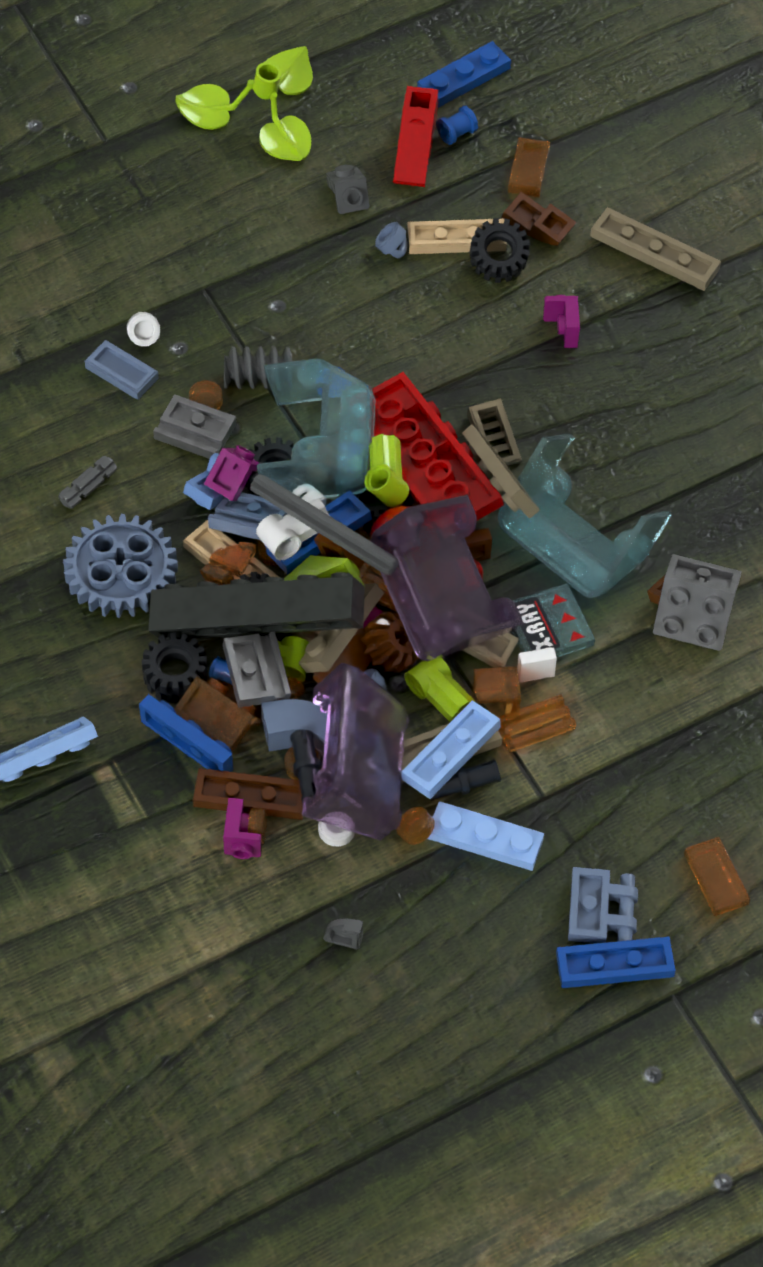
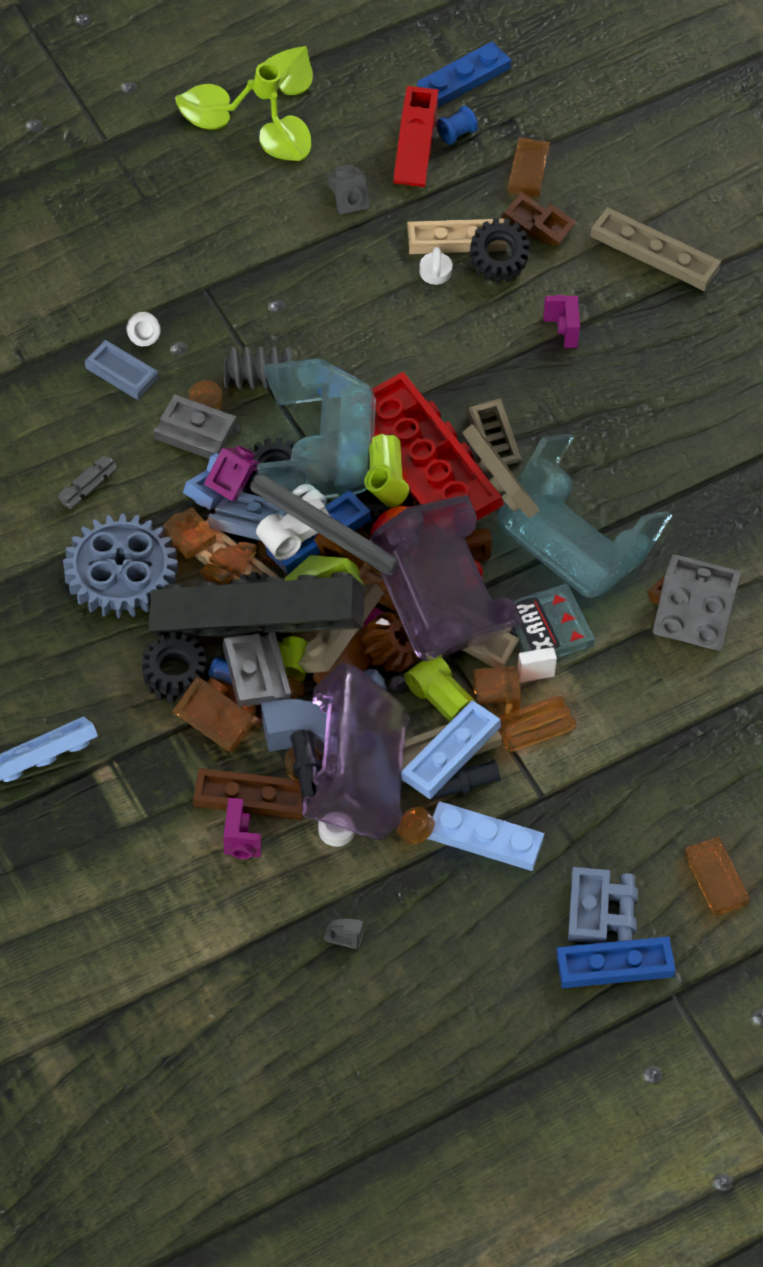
(185, 735): blue plate -> none
(189, 532): none -> clear orange bracket
(258, 822): clear orange tile -> none
(390, 238): sand blue tile -> none
(436, 267): none -> white tile

